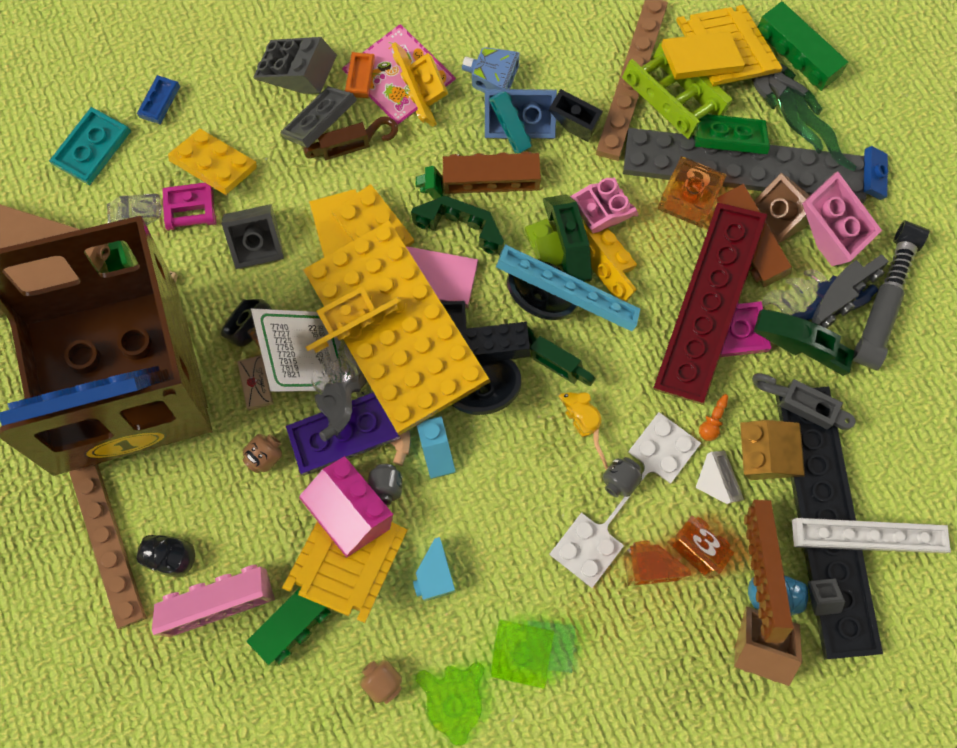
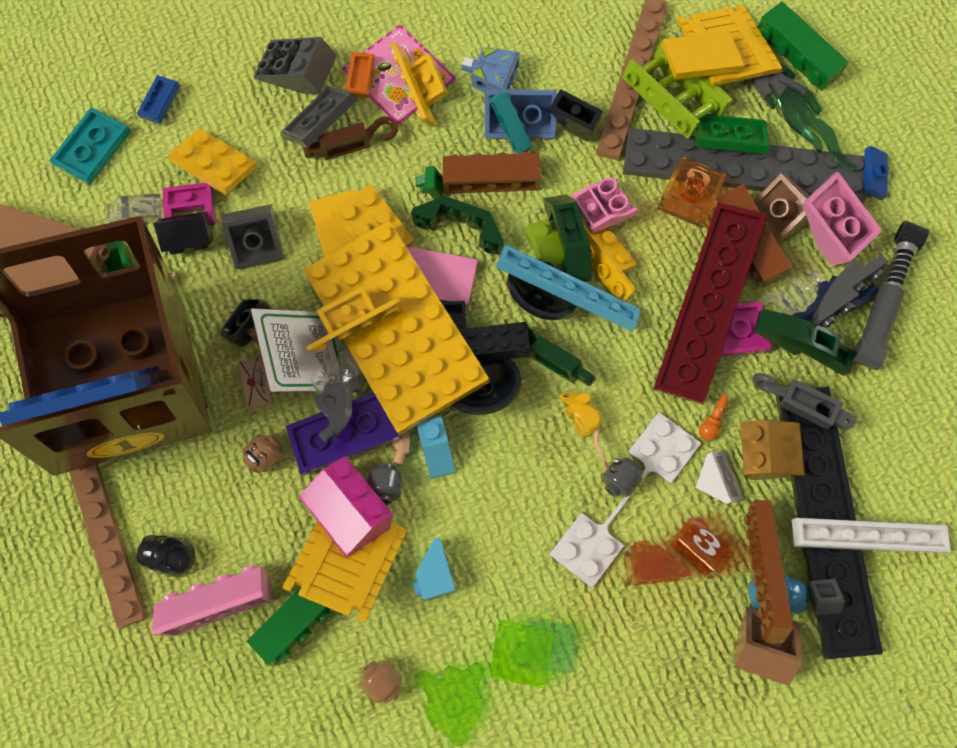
(184, 232): none -> black brick

